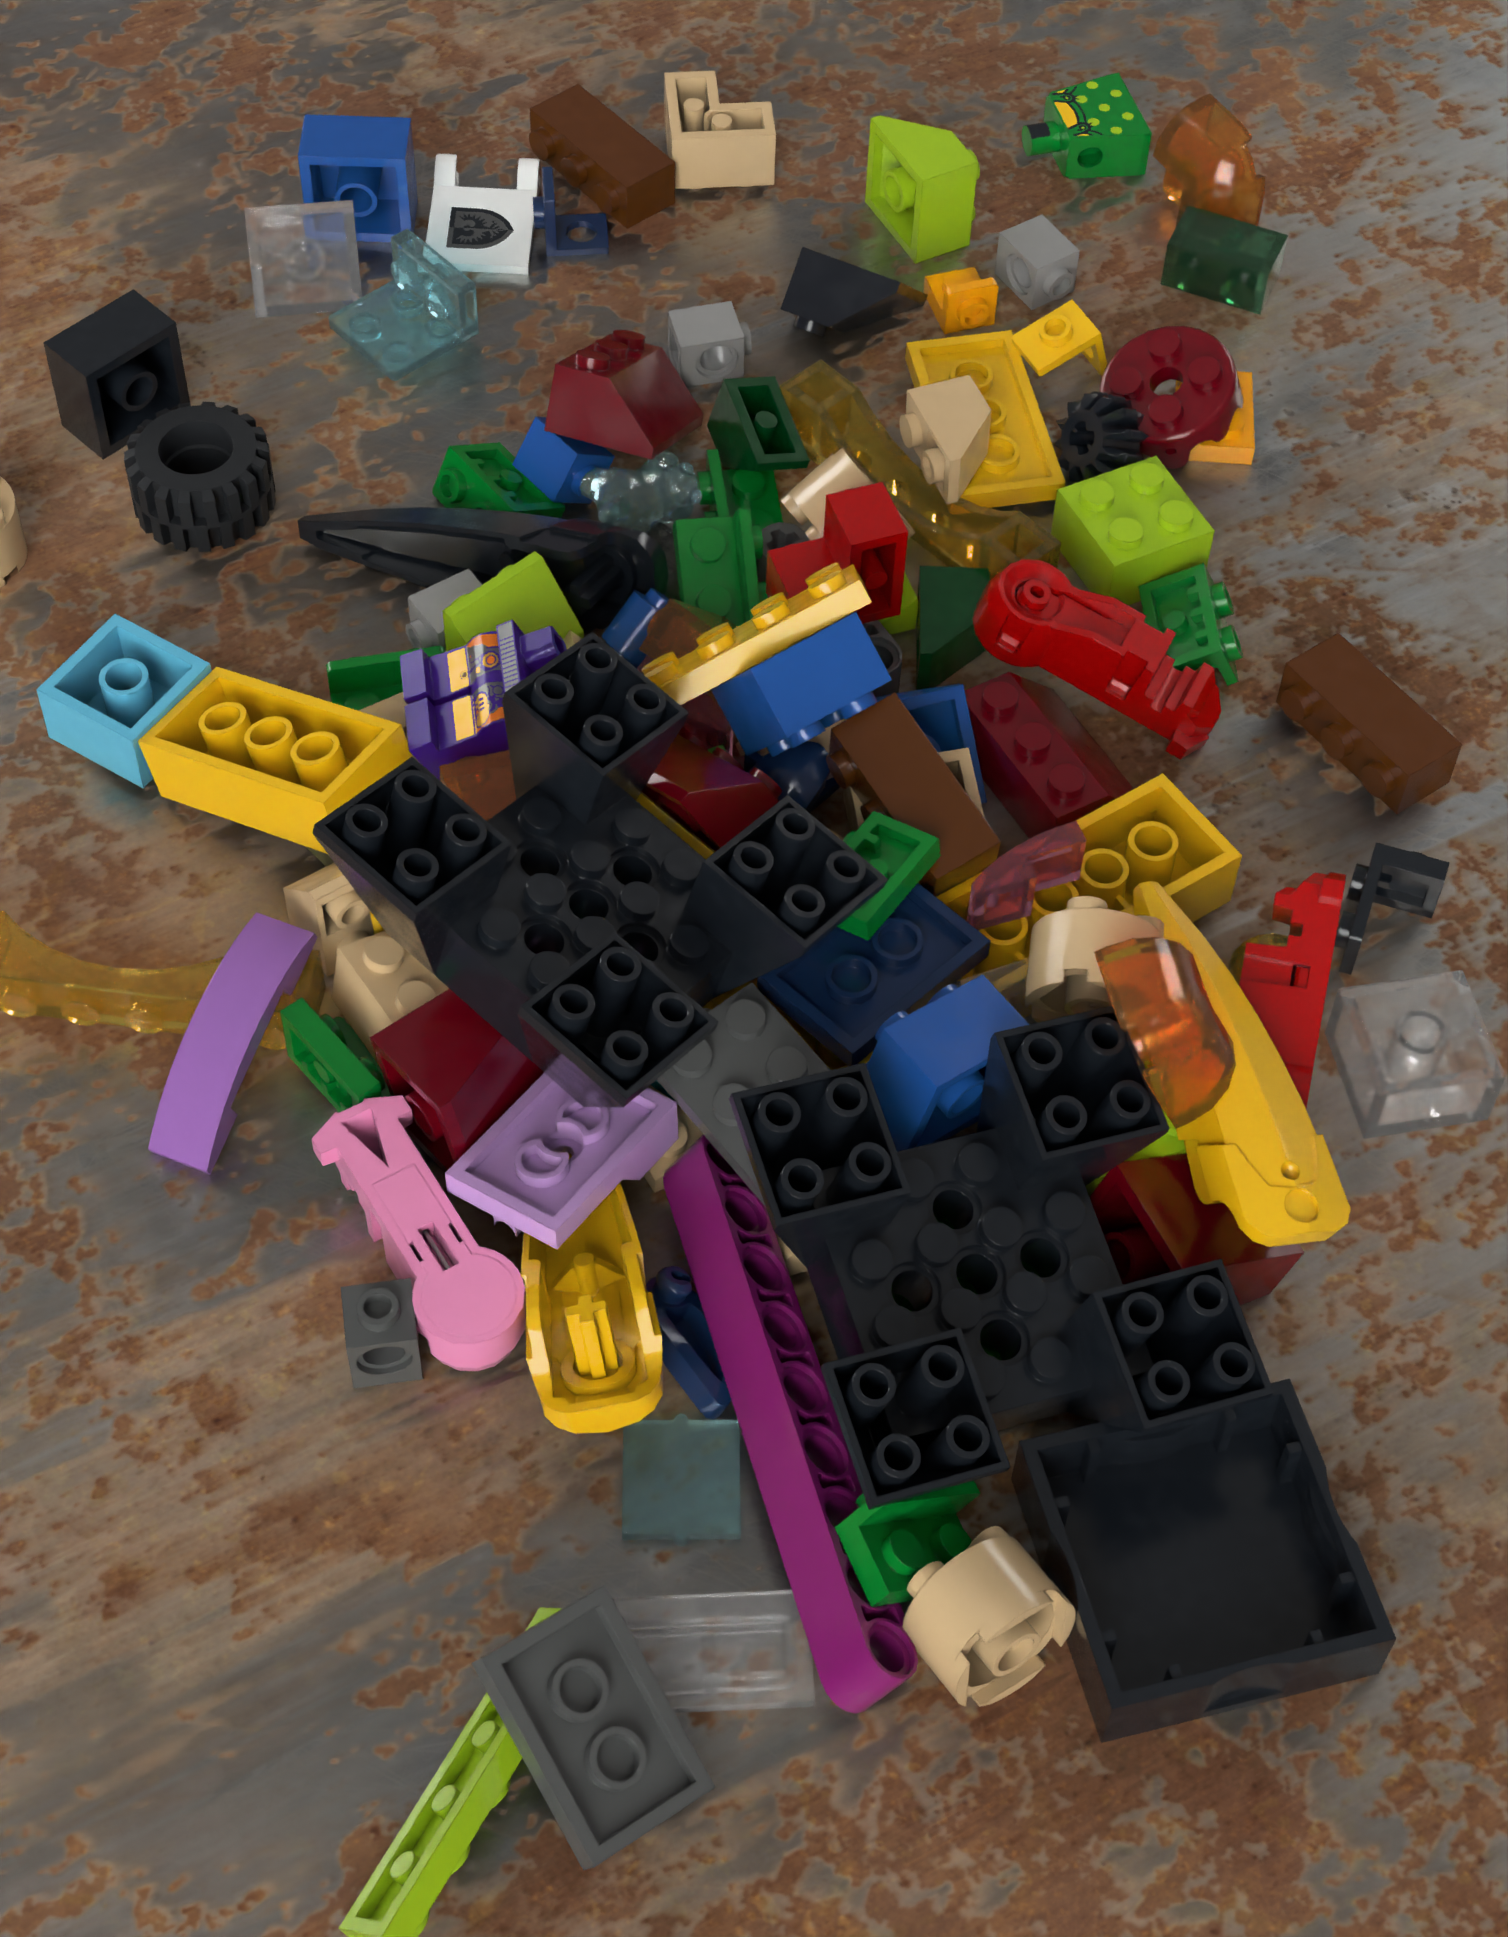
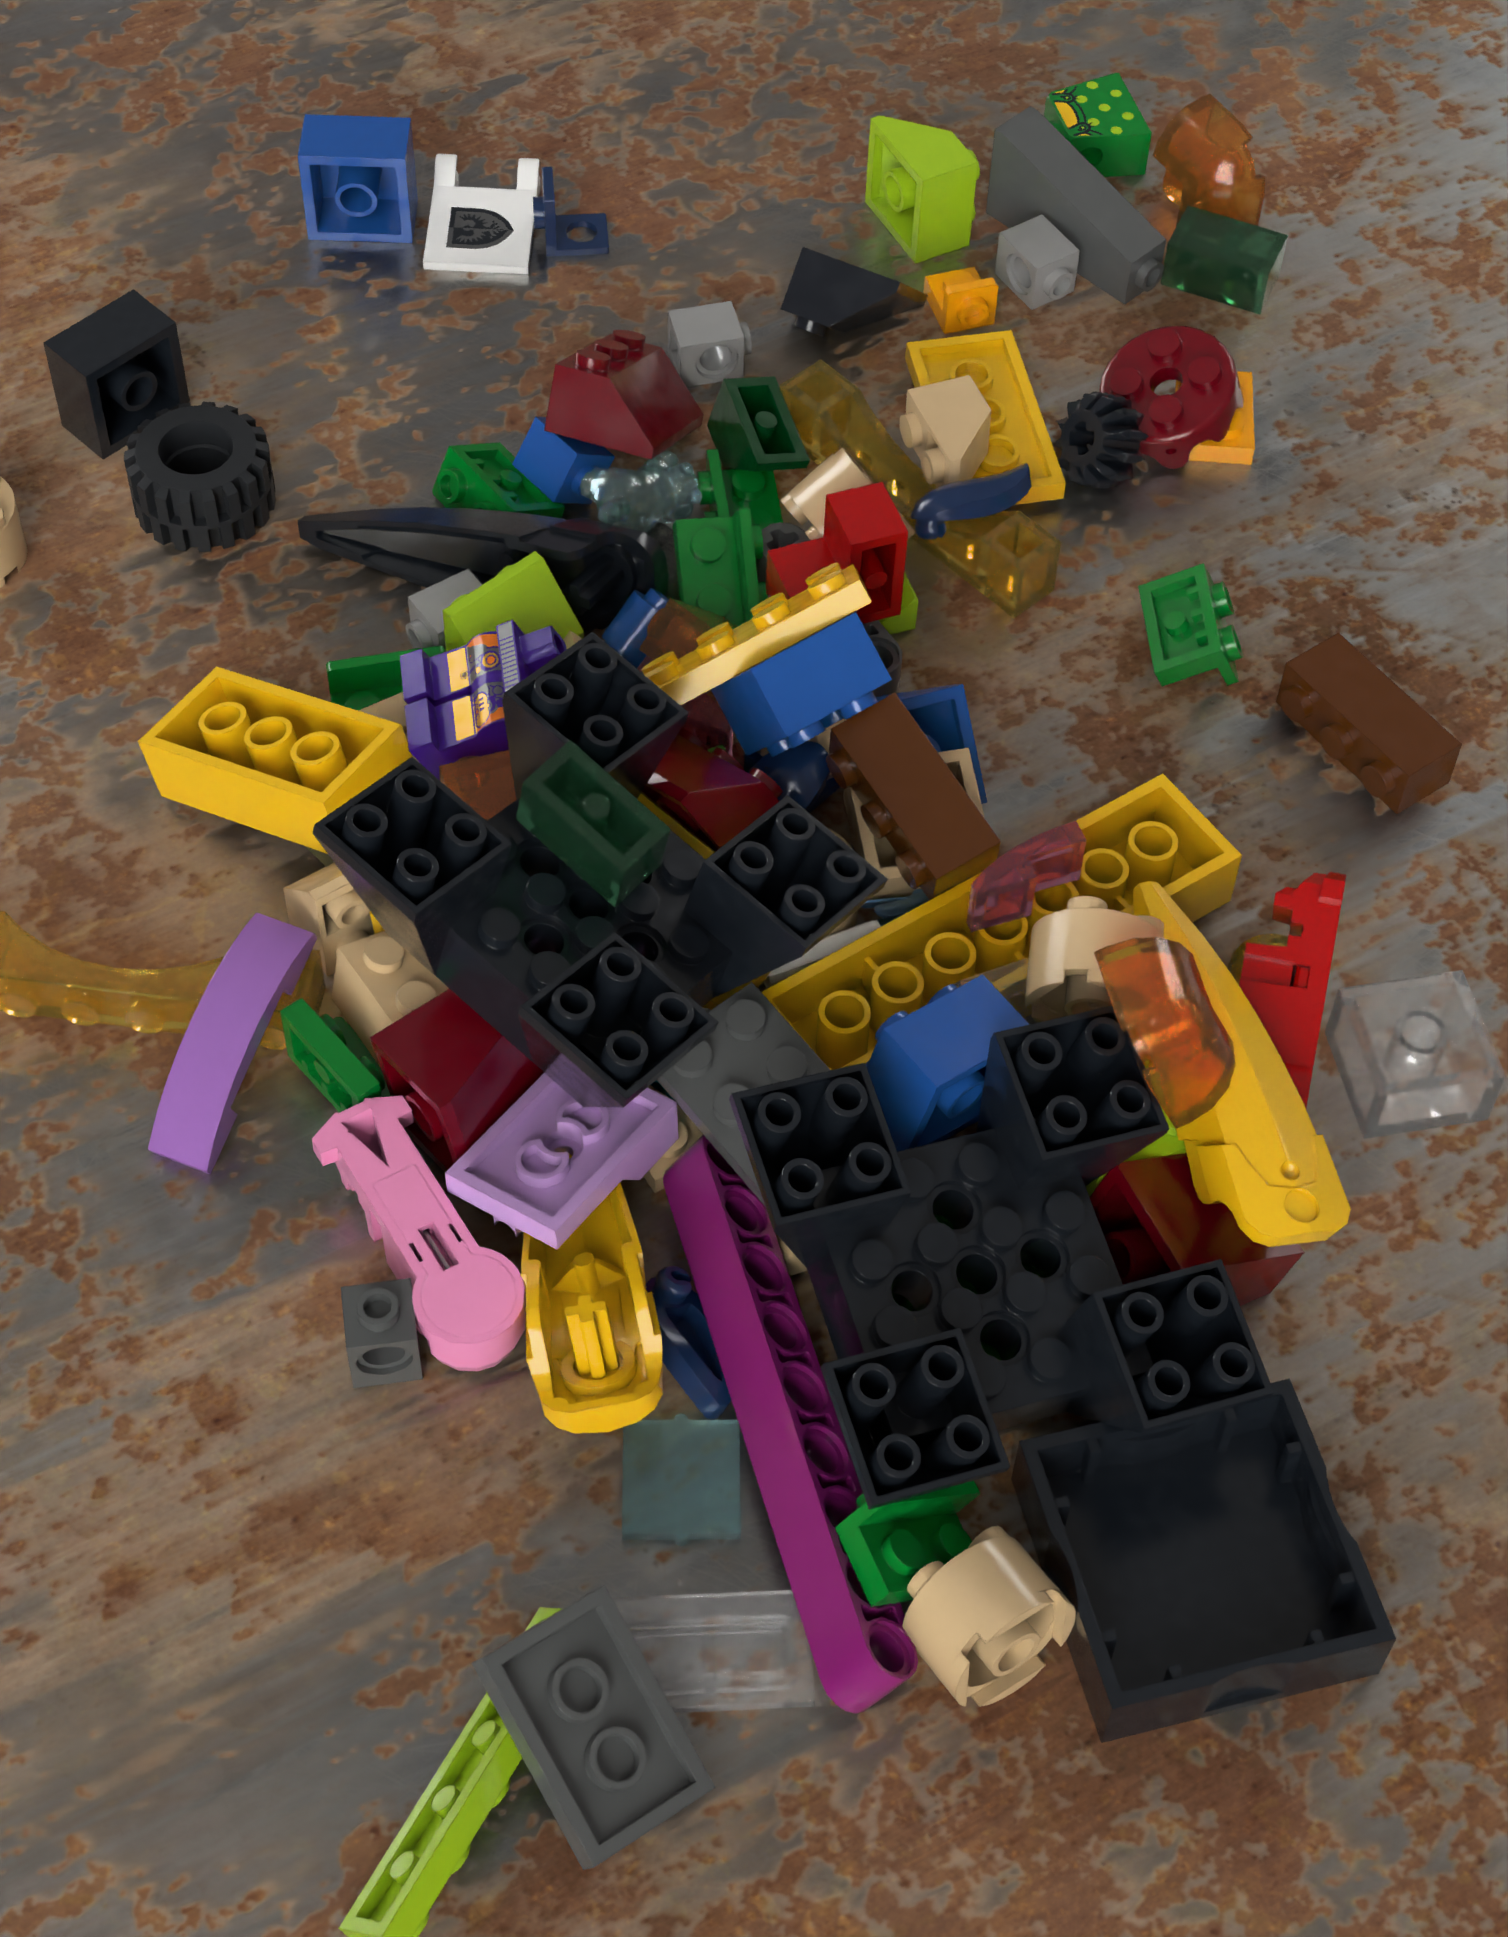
(116, 693): medium azure brick -> none
(303, 258): clear slope -> none
(413, 316): clear light blue bracket -> none
(592, 823): none -> clear green brick
(602, 156): reddish brown brick -> none
(715, 140): tan brick -> none
(854, 985): dark blue plate -> none
(897, 853): green bracket -> none
(945, 621): dark green slope -> none
(969, 500): none -> dark blue arm
(1038, 754): dark red slope -> none
(1046, 175): none -> dark grey slope
(1059, 338): yellow bracket -> none
(1099, 646): red piece -> none
(1129, 529): lime brick -> none
(1392, 879): black bracket -> none

